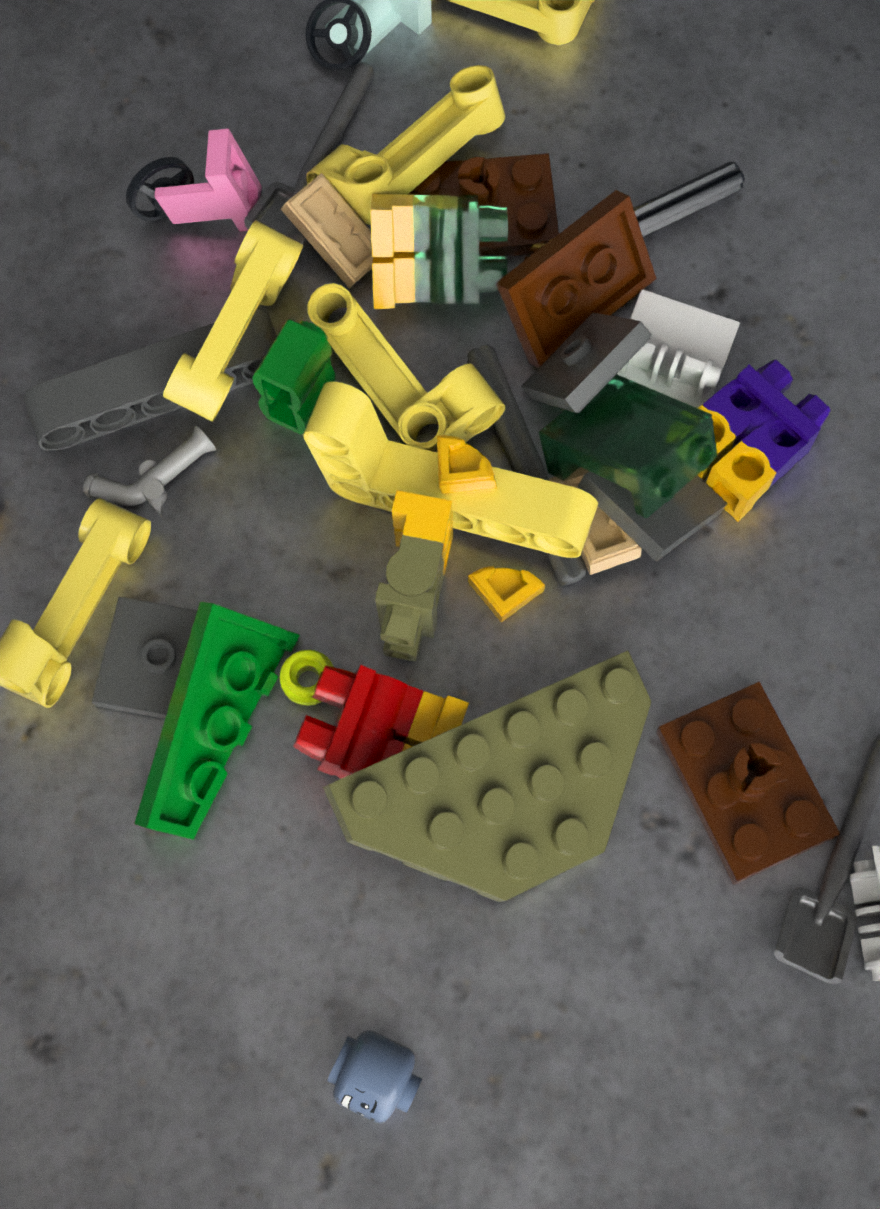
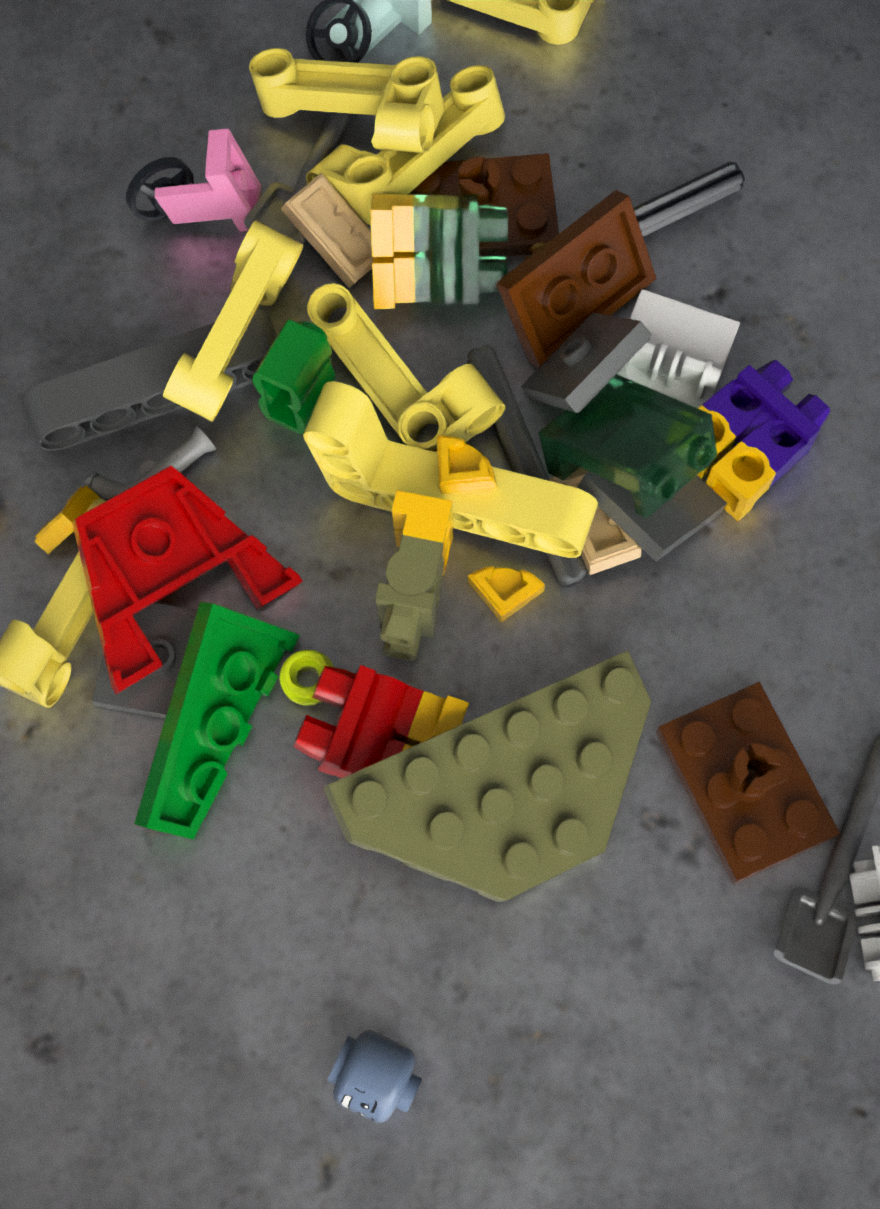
(61, 525): none -> yellow tile
(152, 545): none -> red wing
(400, 95): none -> light yellow piece

